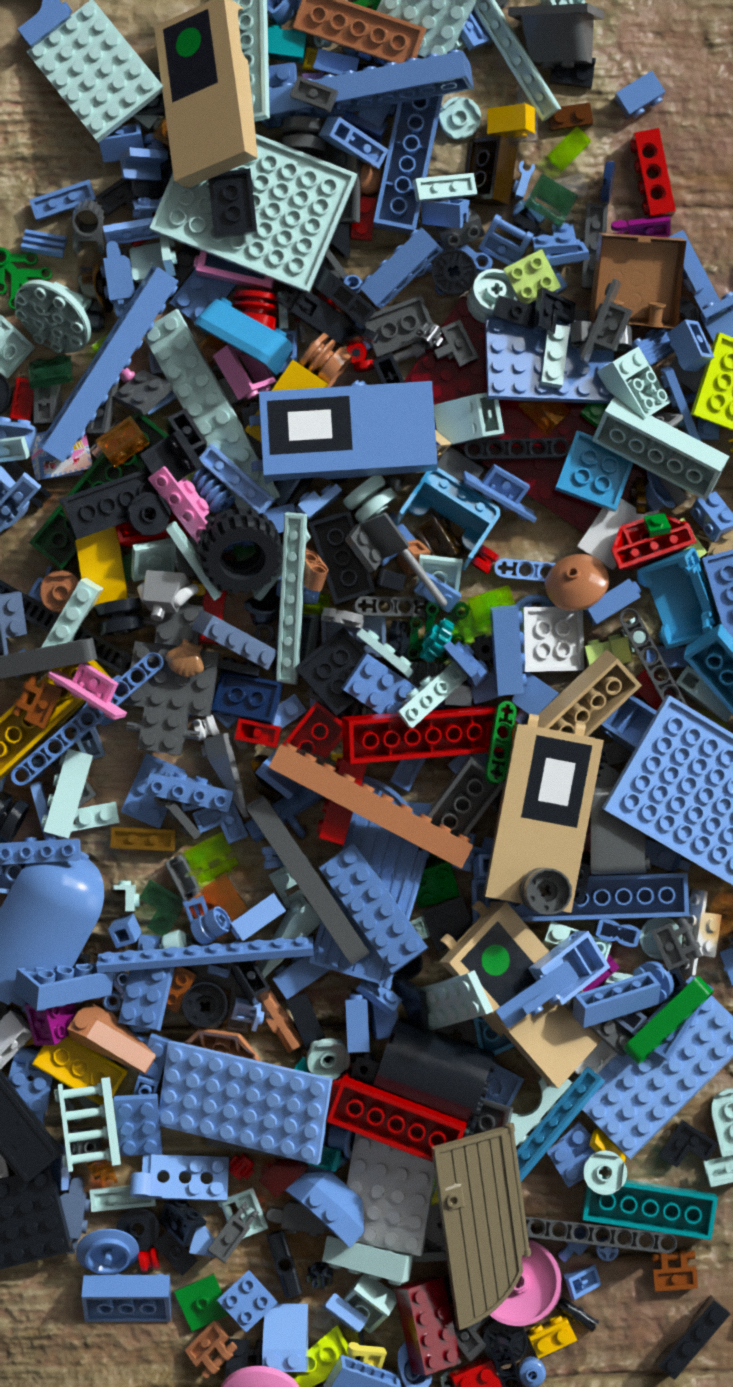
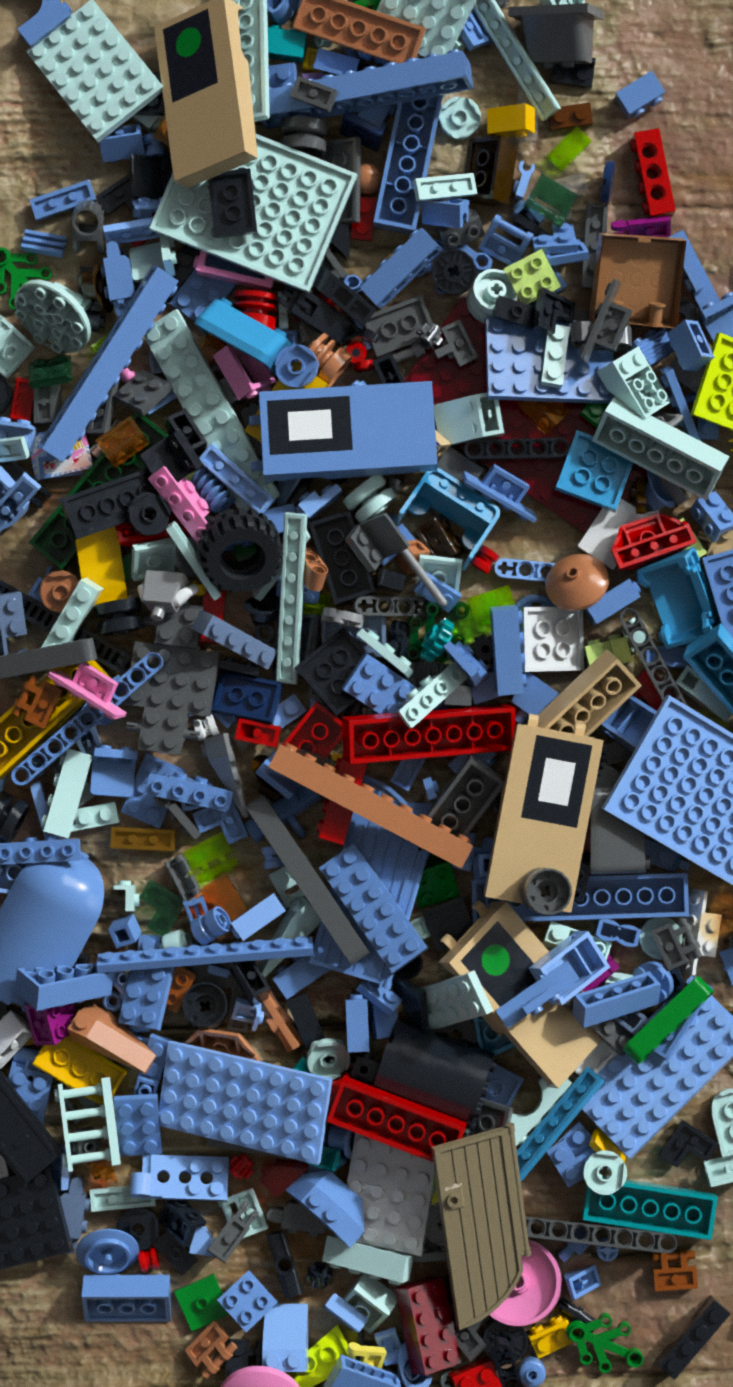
(113, 771): none -> medium blue bracket
(142, 164): medium blue panel -> none
(185, 659): medium nougat animal -> none
(284, 366): none -> medium blue plate
(353, 141): medium blue slope -> none
(391, 1341): none -> light blue bracket
(431, 788): none -> medium blue plate
(503, 743): green beam -> none
(602, 1341): none -> green plant
(657, 524): green plate -> none

